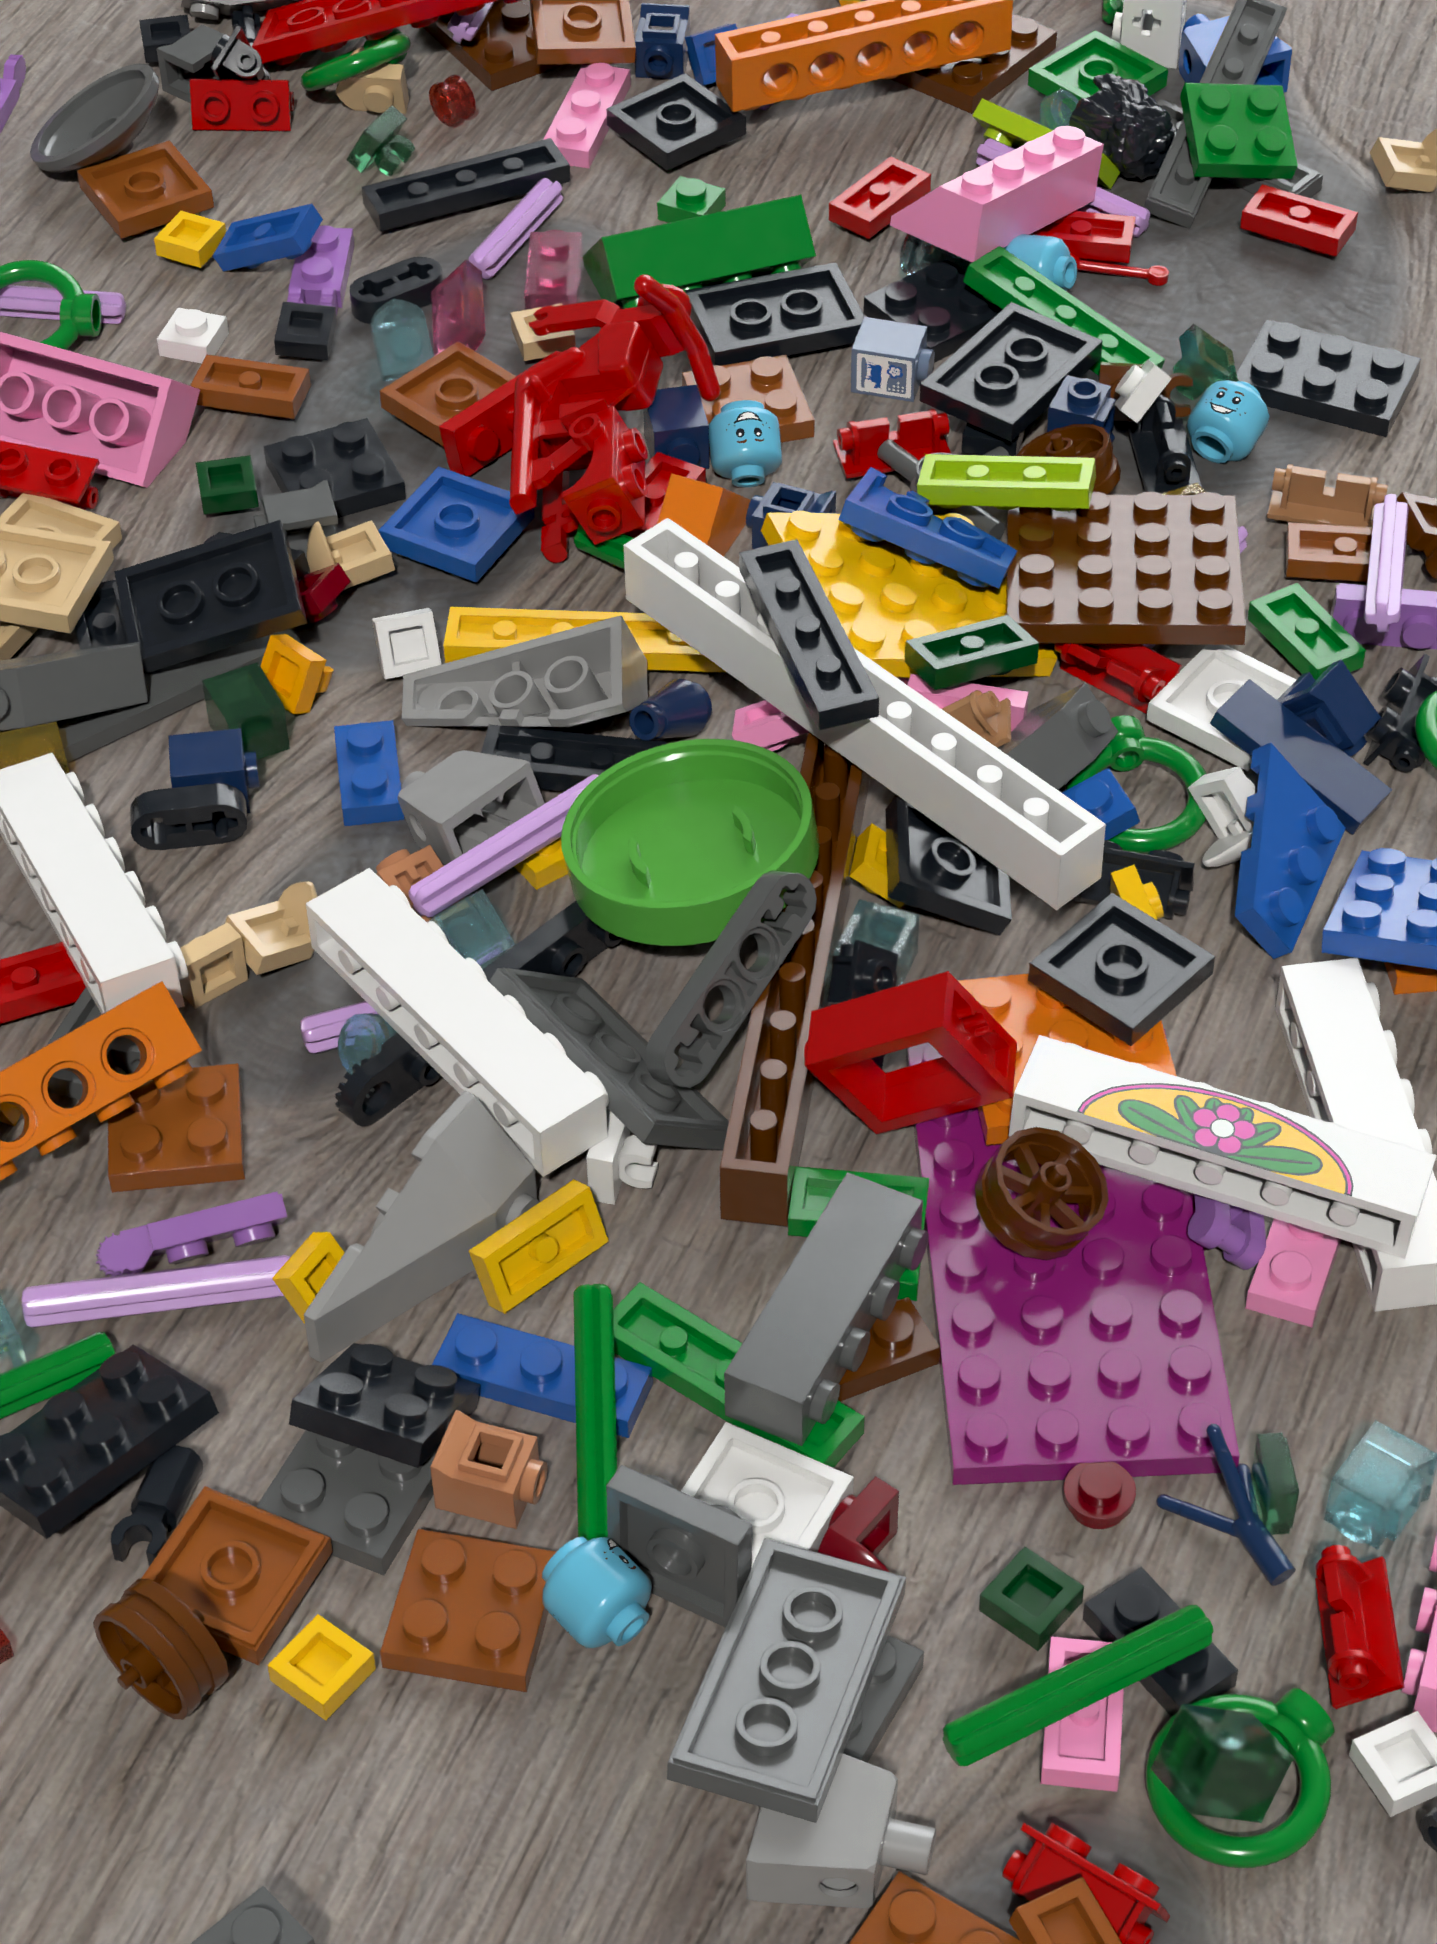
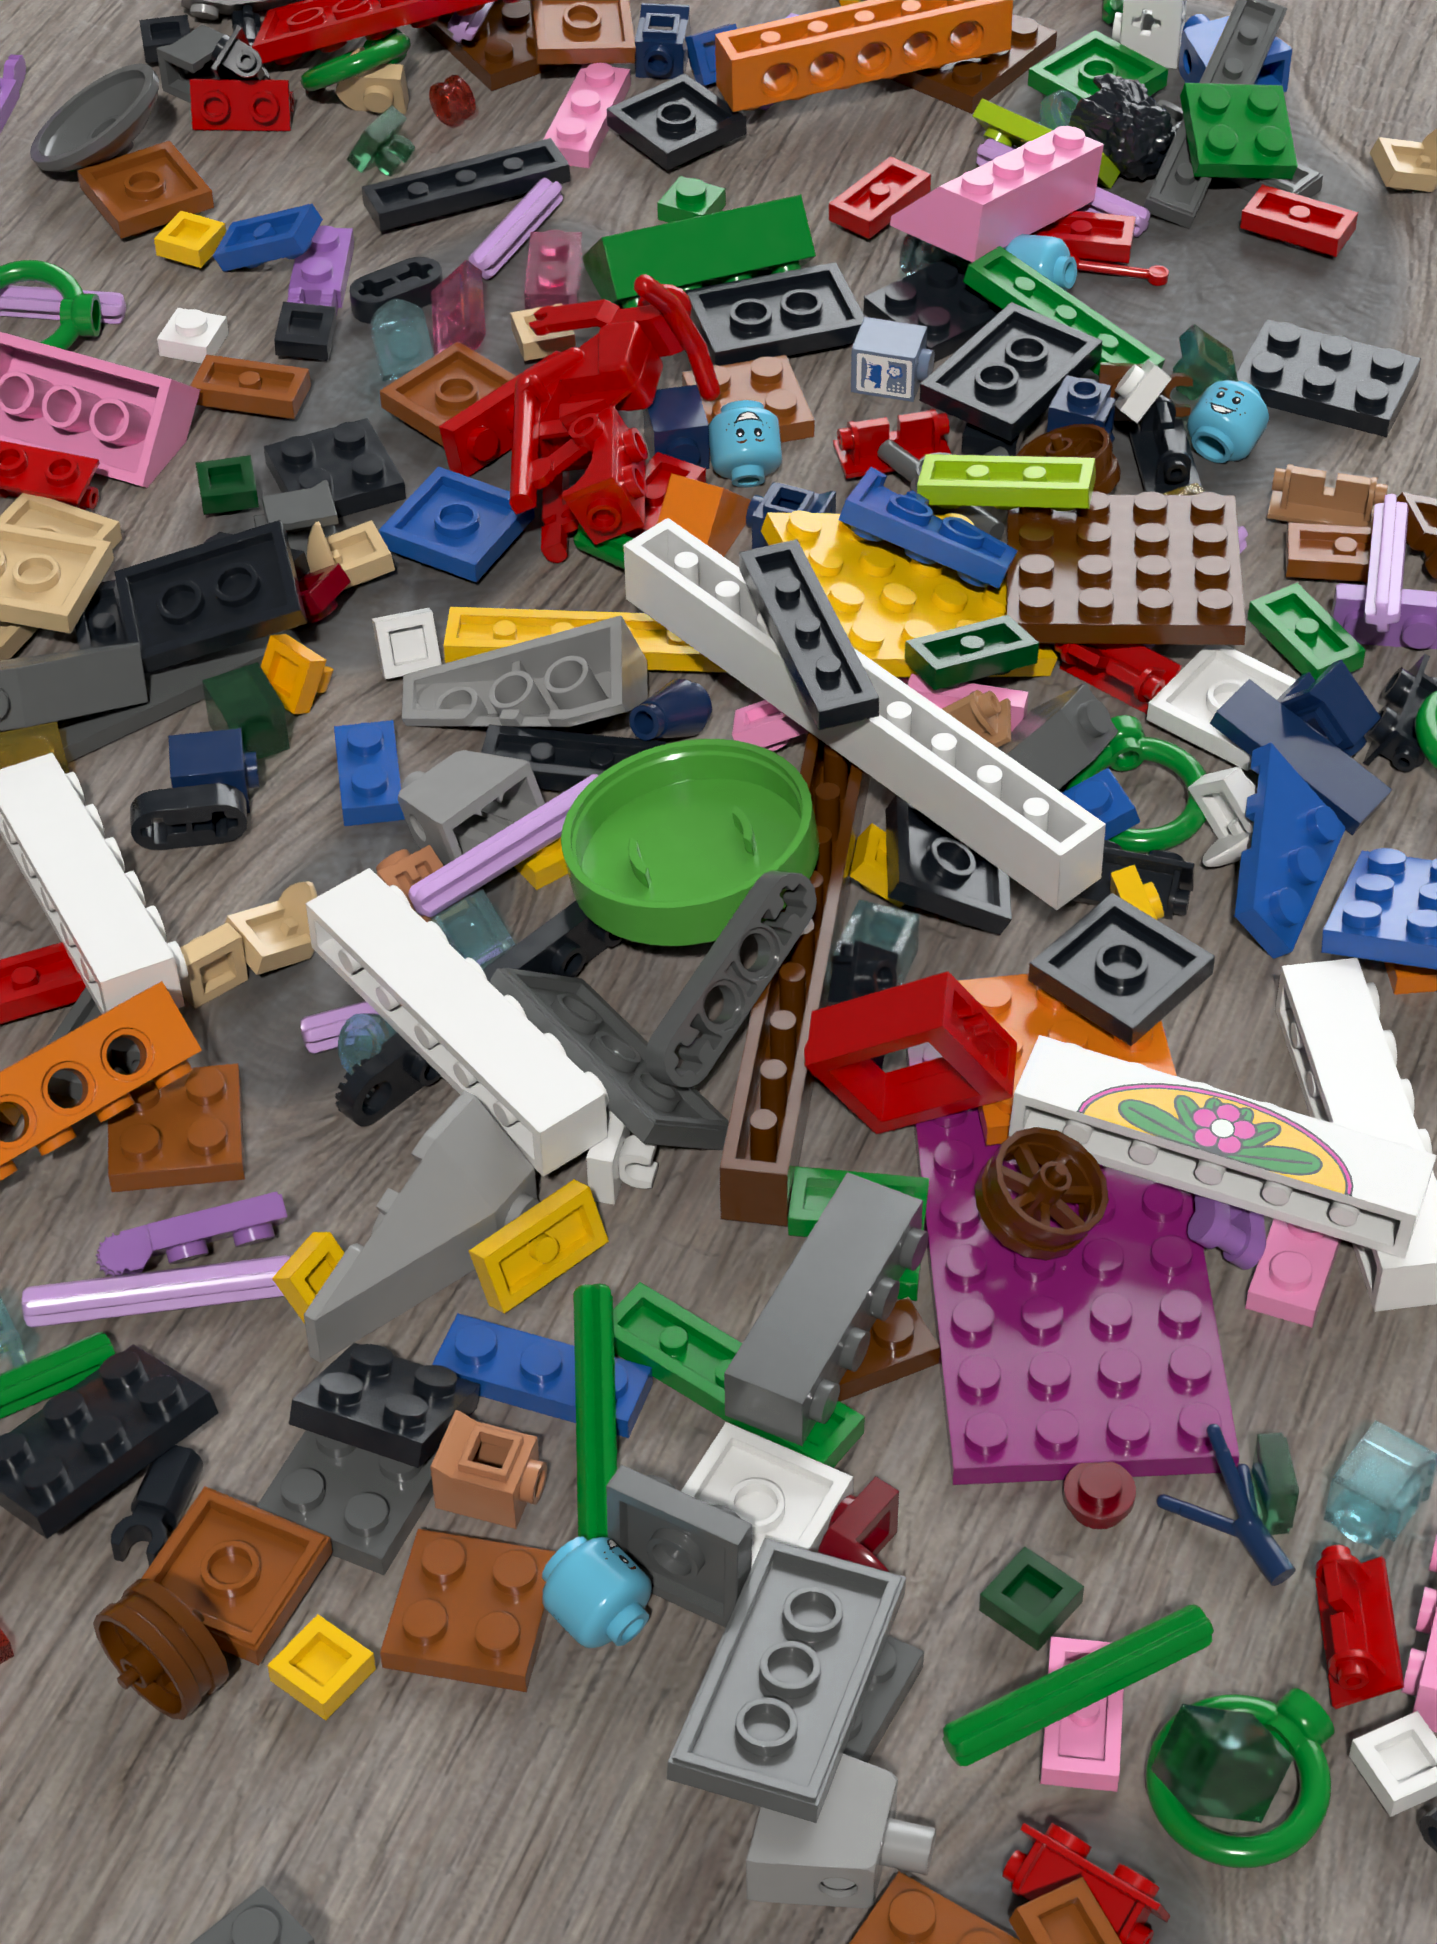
(1139, 1602): black plate -> none

